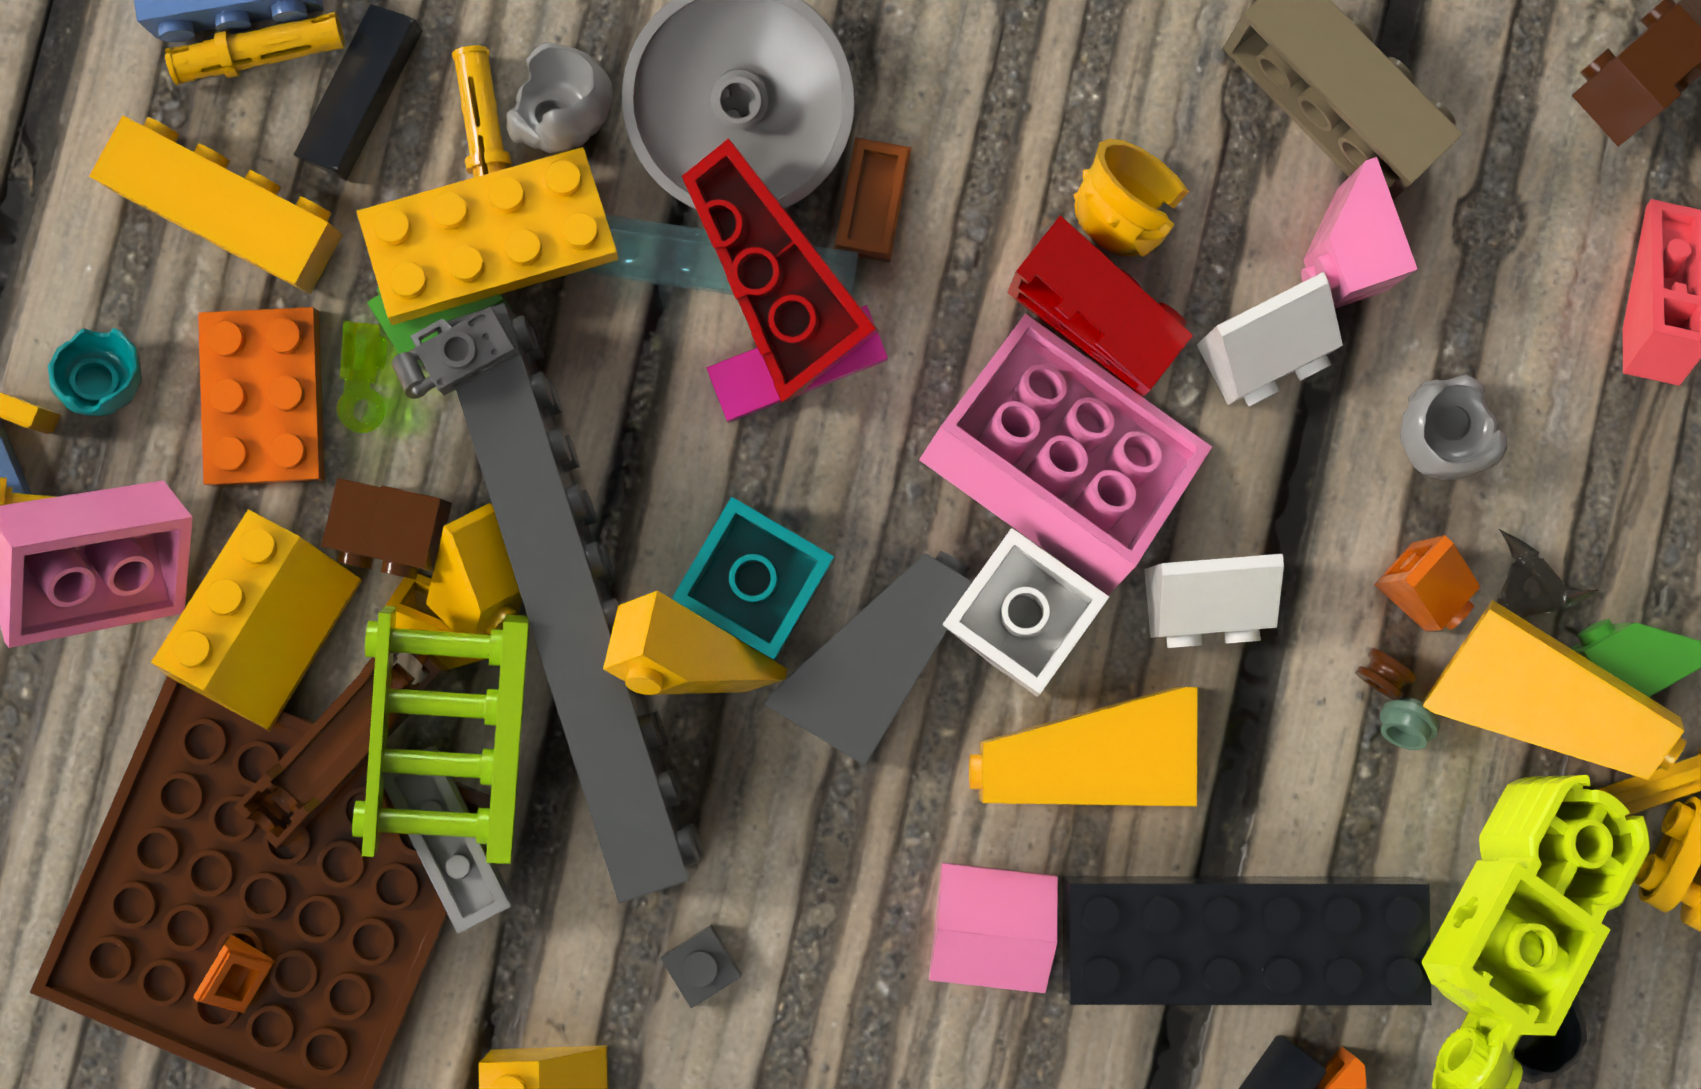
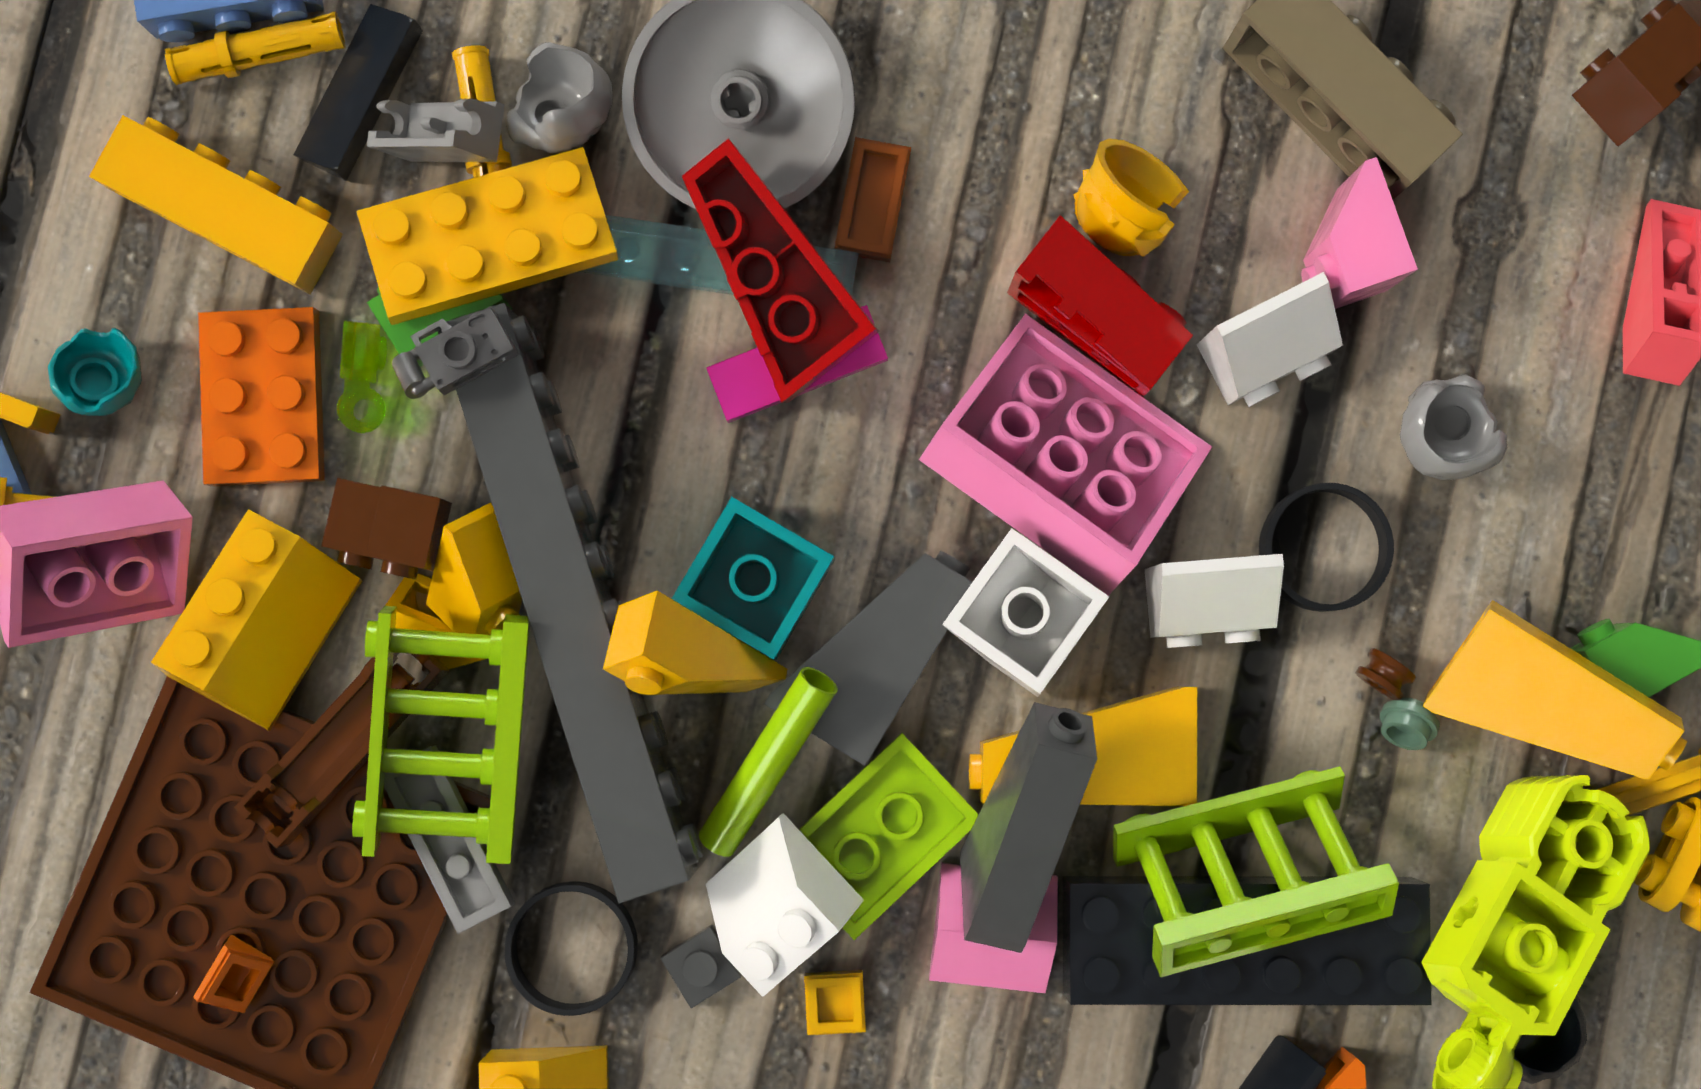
(441, 131): none -> light grey hinge
(533, 995): none -> black tyre
(768, 761): none -> lime piece
(778, 904): none -> white slope
(834, 1002): none -> yellow tile
(889, 828): none -> lime plate
(1025, 826): none -> dark grey slope
(1267, 921): none -> lime fence
(1382, 529): none -> black tyre
(1431, 584): orange slope -> none
(1552, 594): clear smoke piece -> none

